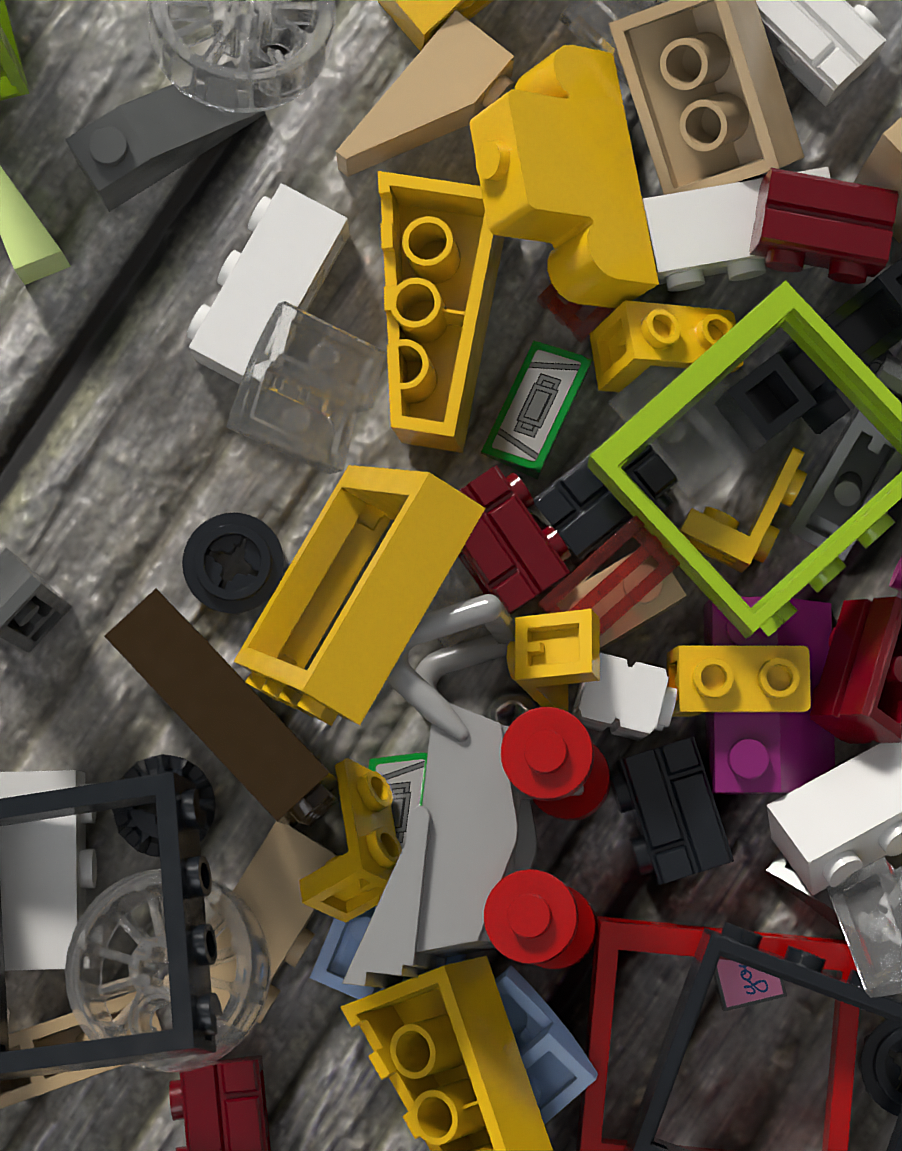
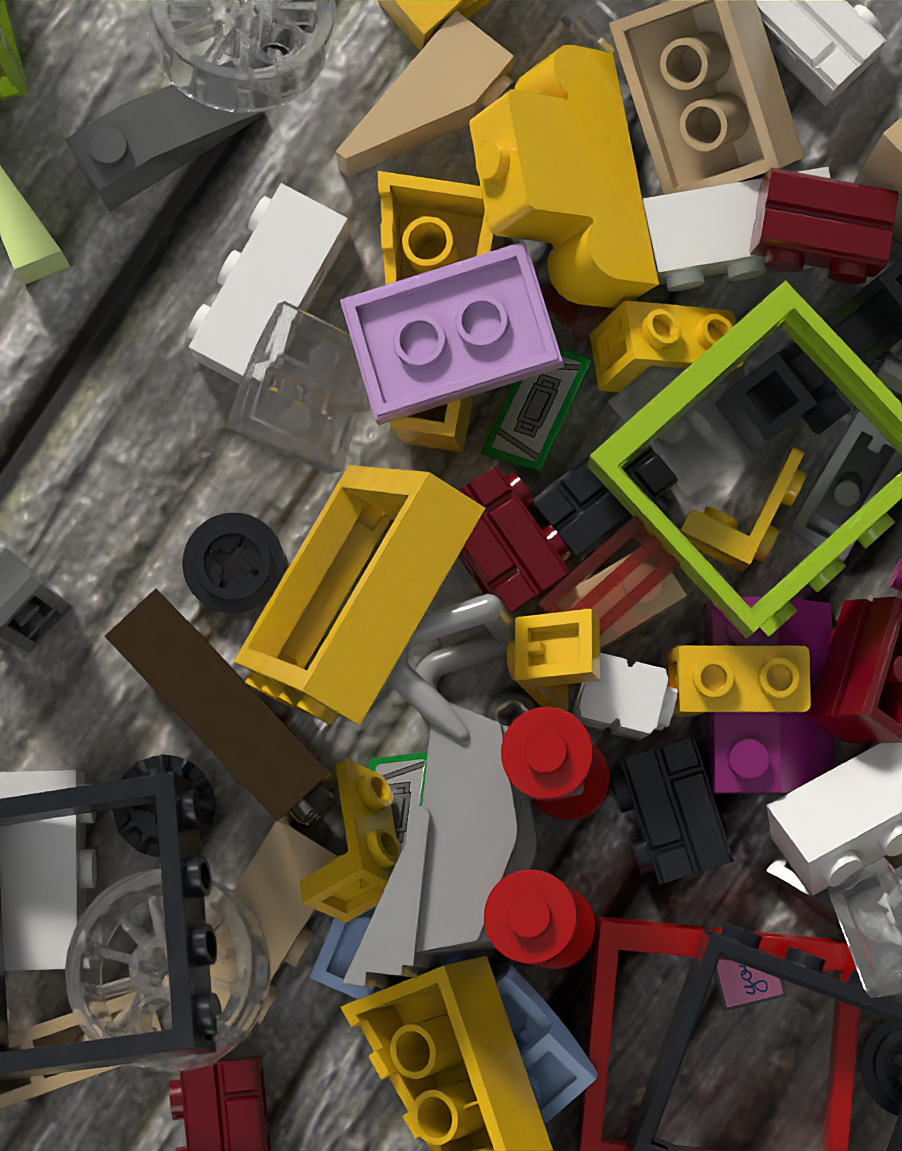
(451, 333): none -> lavender tile

